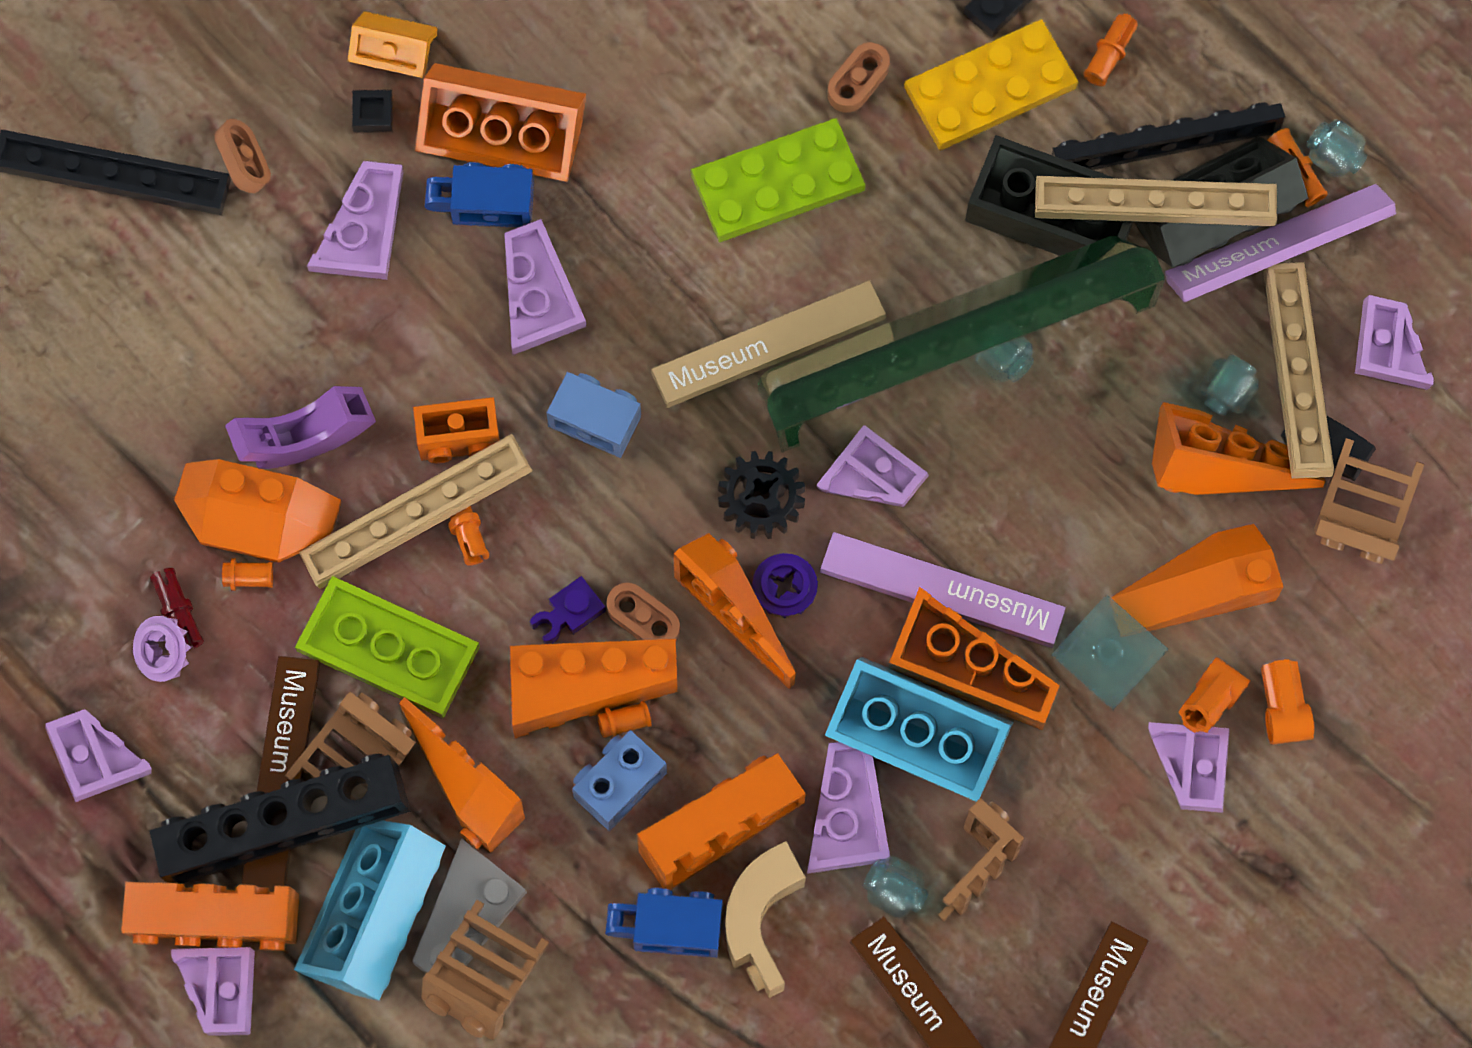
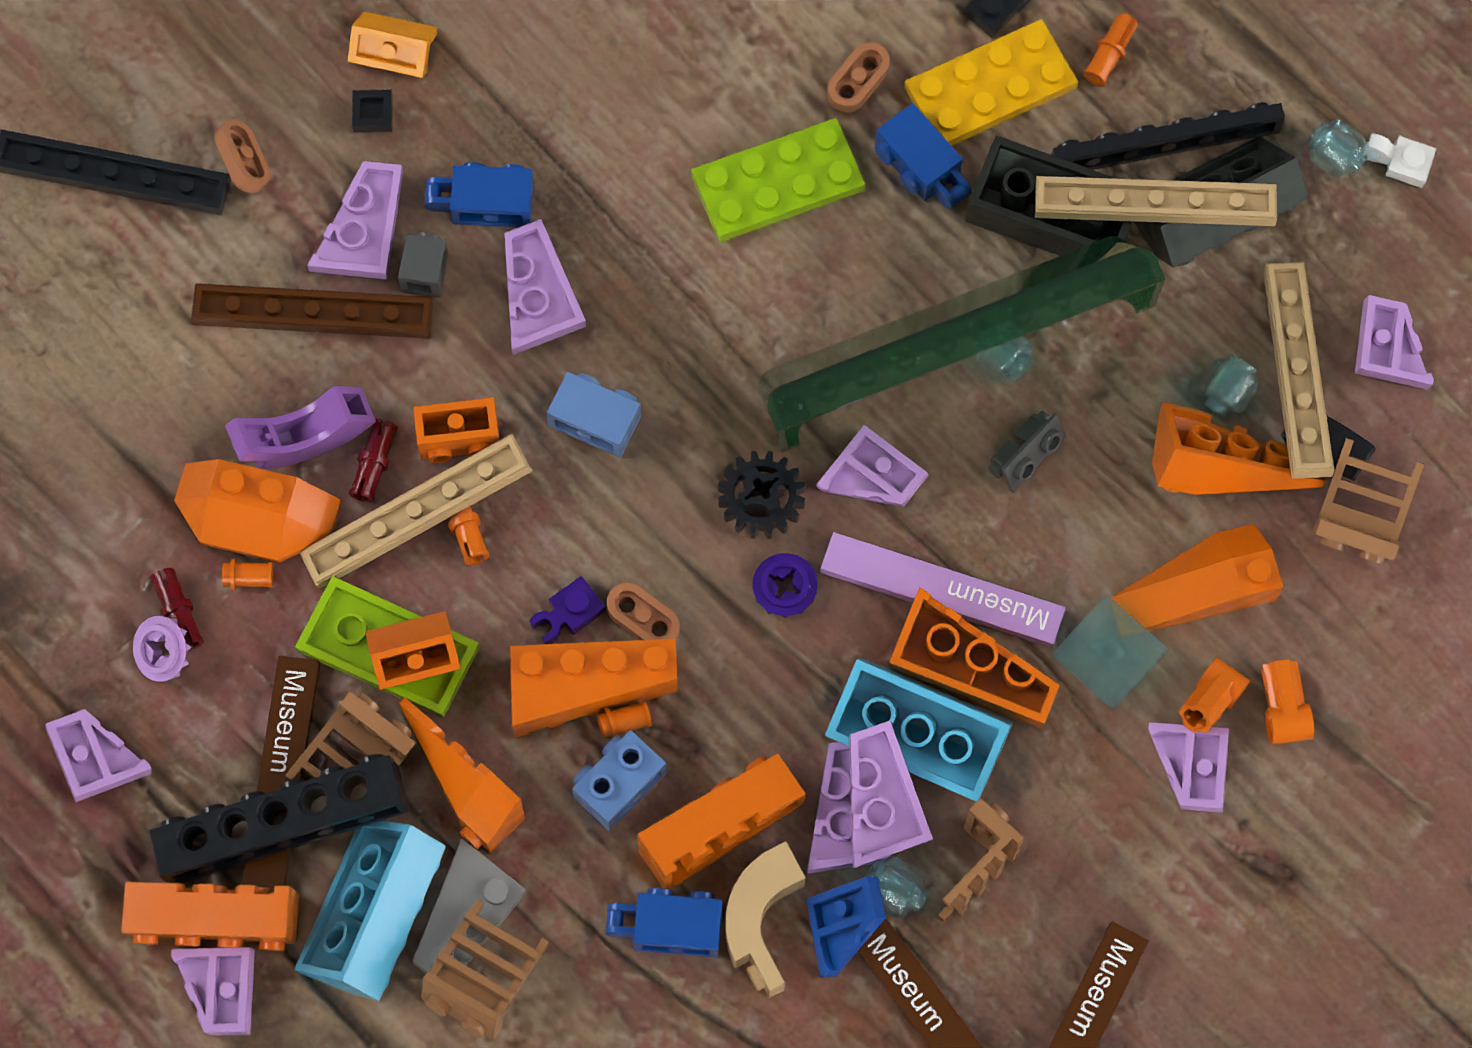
(312, 311): none -> reddish brown tile
(373, 460): none -> dark red pin
(412, 650): none -> orange brick
(423, 265): none -> dark grey brick
(499, 121): orange slope -> none
(717, 581): orange wedge -> none
(768, 344): tan tile -> none
(844, 921): none -> blue wing
(883, 797): none -> lavender wing
(921, 157): none -> blue brick
(1040, 437): none -> dark grey hinge
(1280, 242): lavender tile -> none
(1312, 184): orange pin -> none
(1406, 159): none -> white plate

